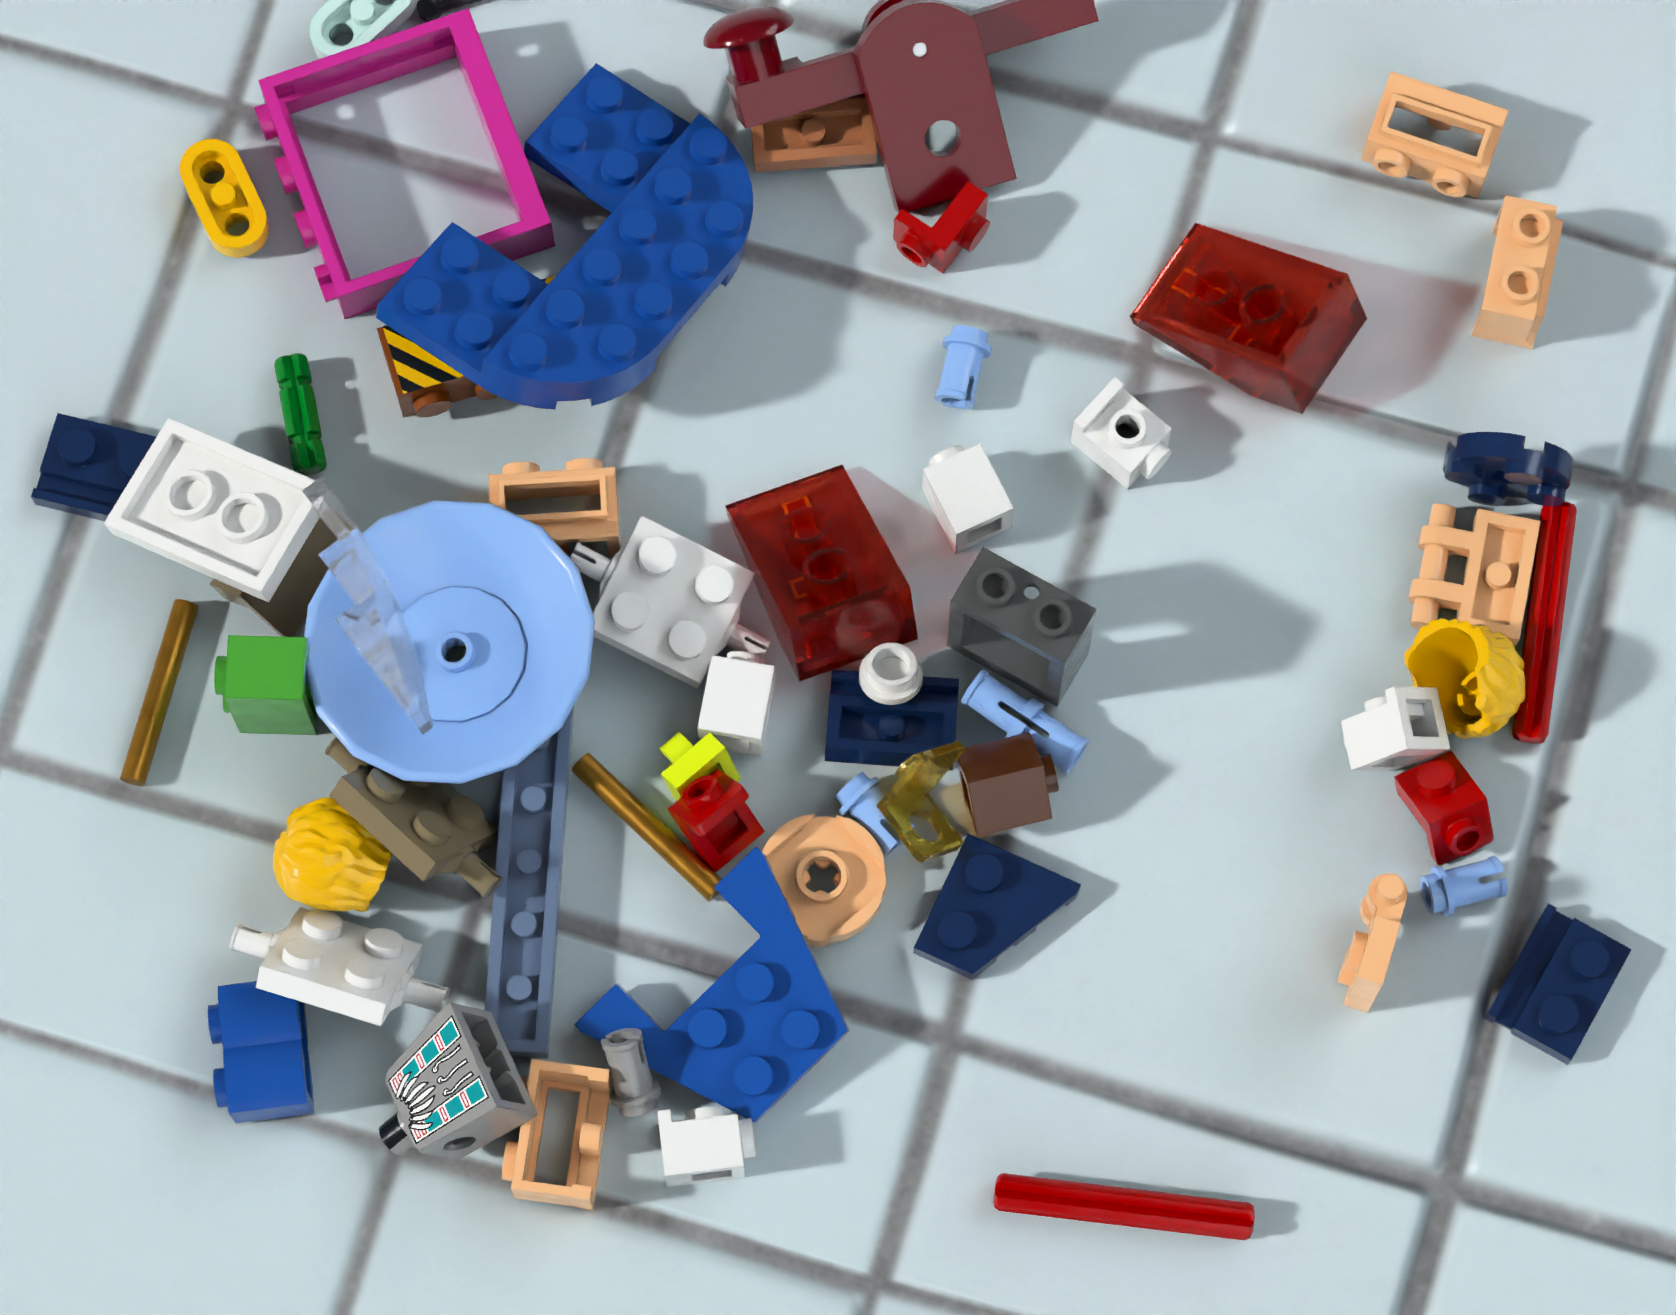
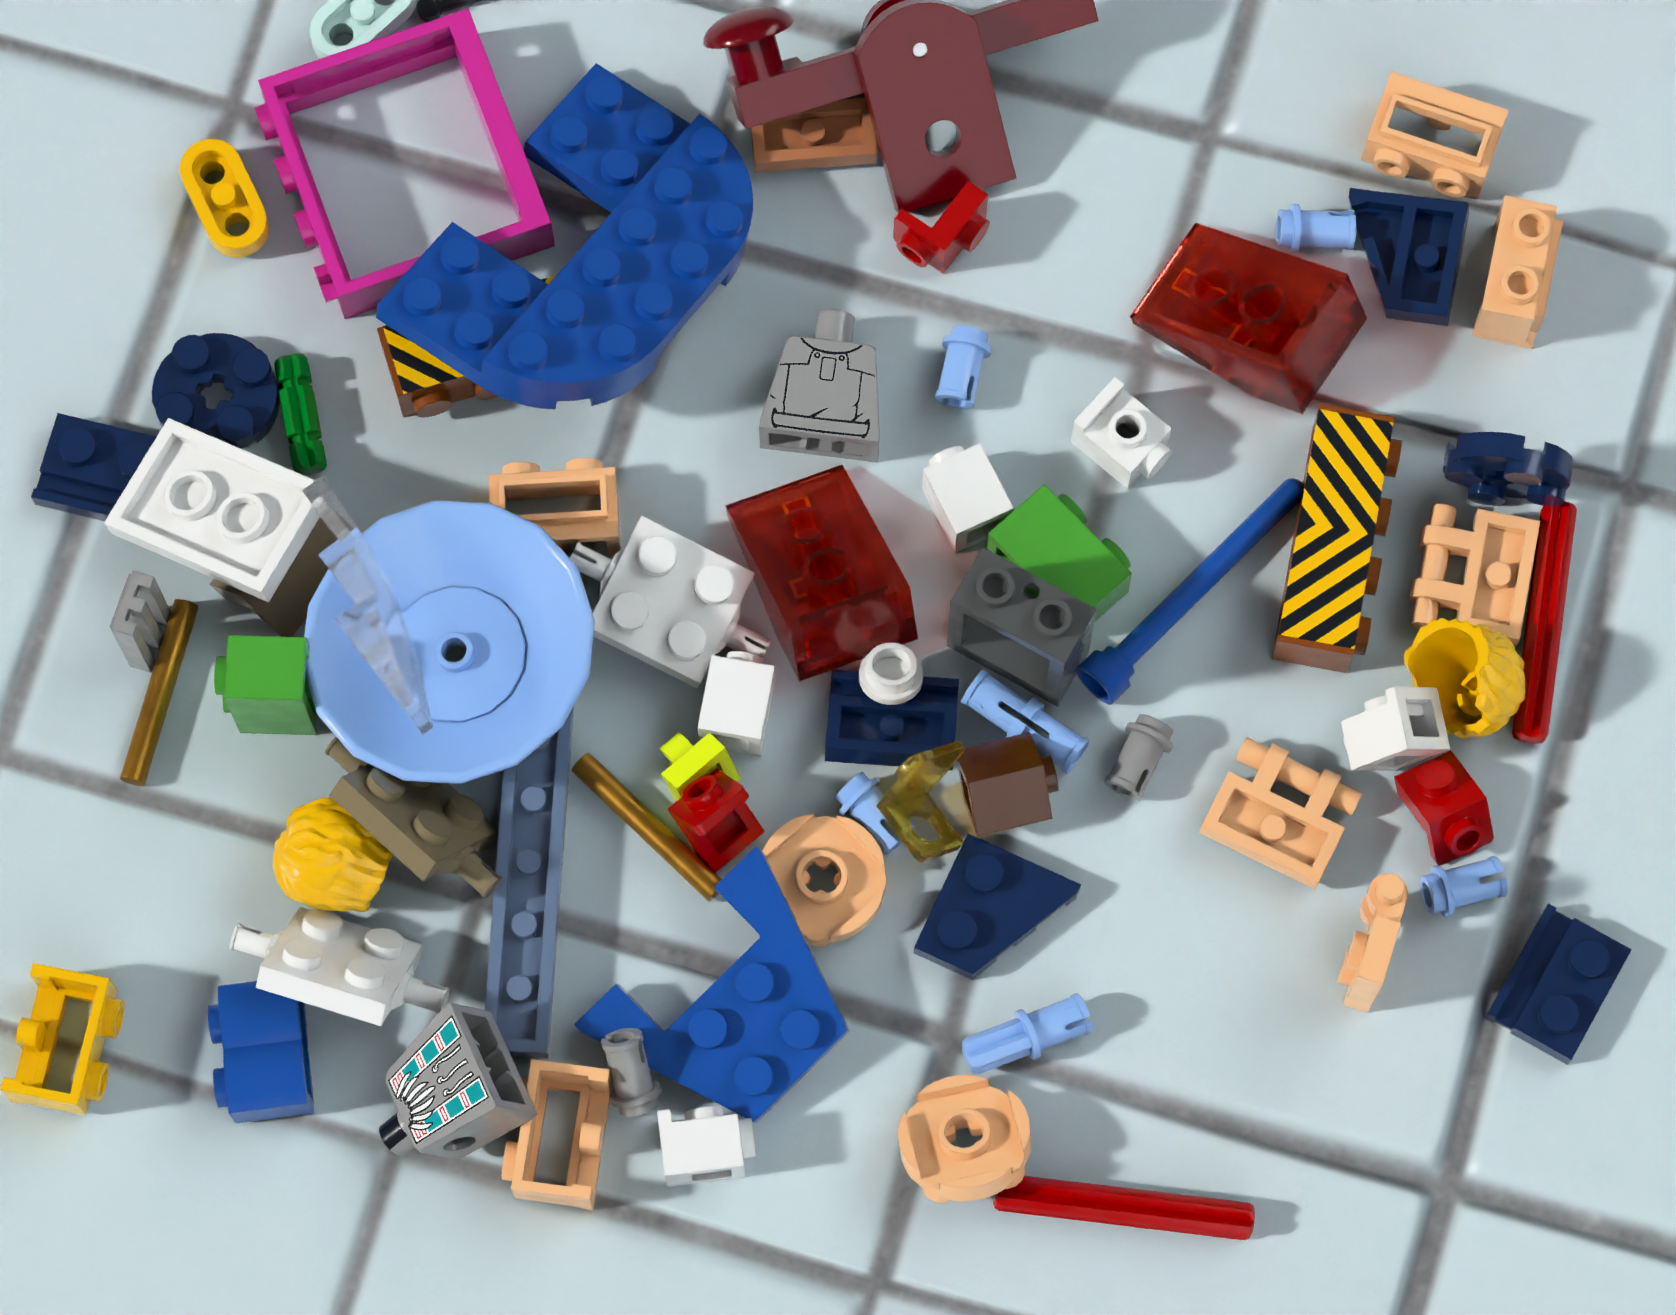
(40, 1035): none -> yellow window
(137, 619): none -> light grey tile
(211, 359): none -> dark blue plate
(824, 394): none -> light grey torso
(973, 1171): none -> light nougat plate
(1027, 1034): none -> light blue axle
(1053, 543): none -> bright green brick
(1108, 672): none -> blue piece
(1139, 756): none -> light grey pin
(1274, 828): none -> light nougat plate
(1315, 229): none -> light blue pin
(1334, 539): none -> brick
(1412, 251): none -> dark blue wing

